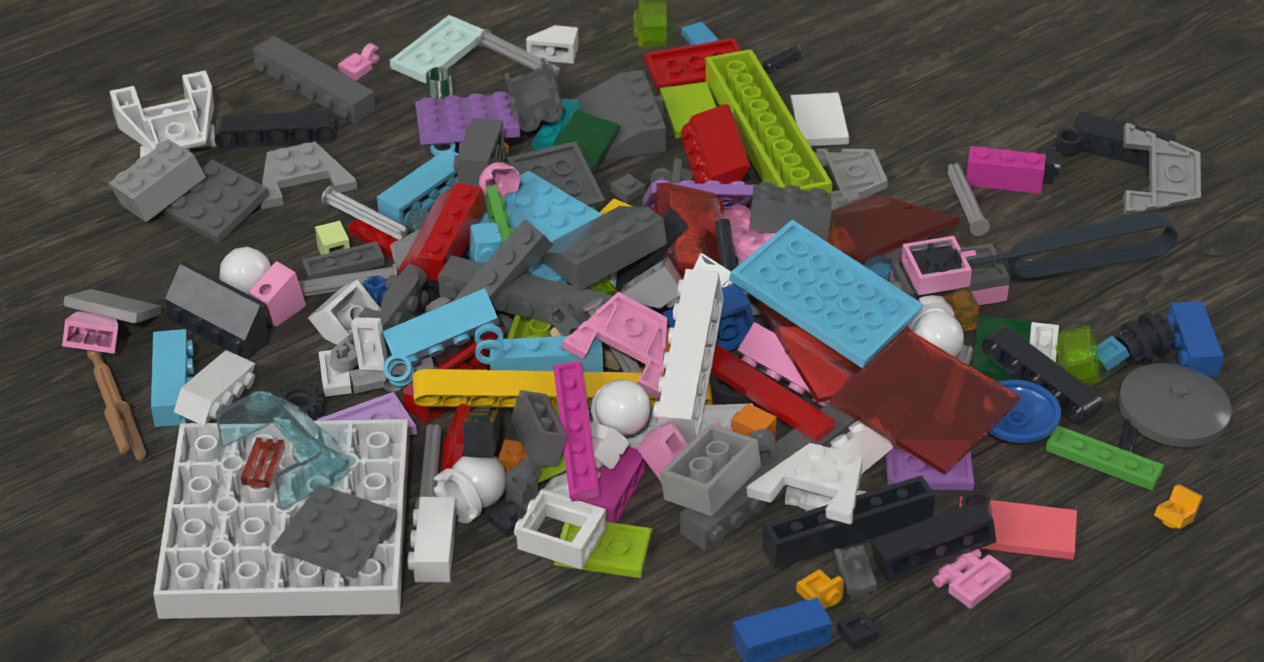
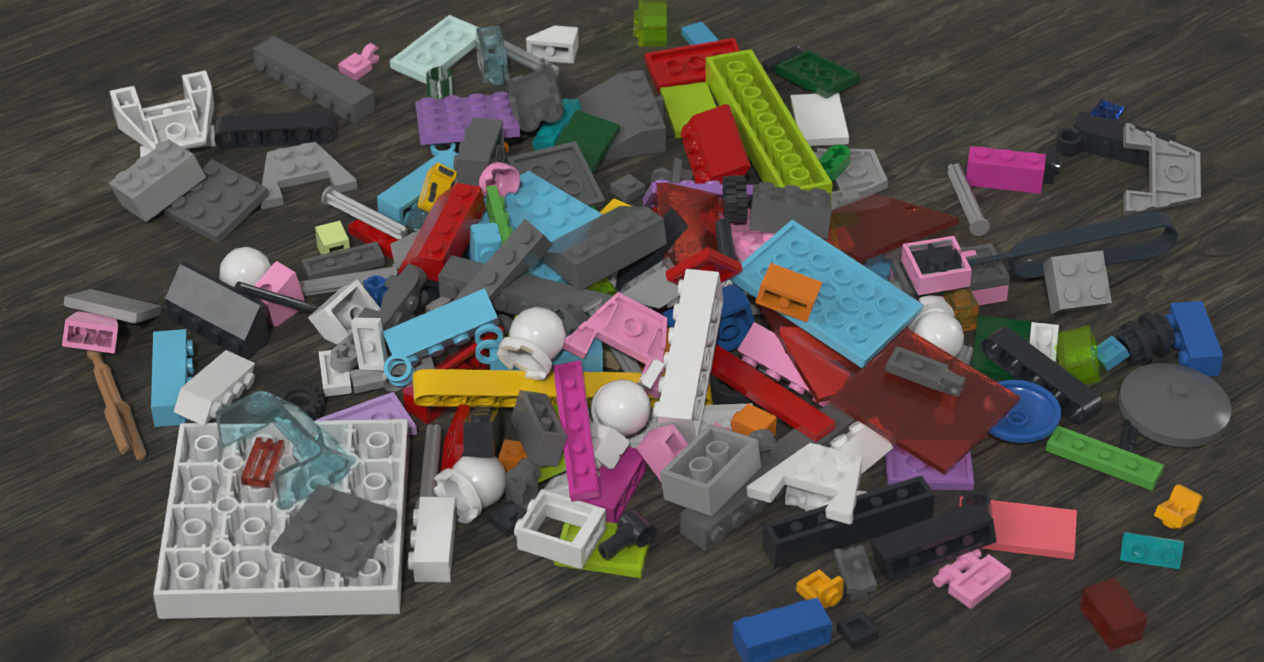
(276, 298): none -> black bar
(436, 183): none -> yellow leg
(491, 65): none -> clear light blue torso
(533, 341): none -> white tile
(630, 531): none -> black pin
(647, 379): none -> white tile
(706, 261): none -> red tile
(735, 198): none -> black tyre
(788, 292): none -> orange brick
(817, 74): none -> dark green tile
(837, 165): none -> green beam
(924, 371): none -> dark grey hinge
(1077, 282): none -> light grey brick
(1107, 110): none -> clear blue tile
(1113, 613): none -> clear red brick
(1151, 550): none -> teal hinge

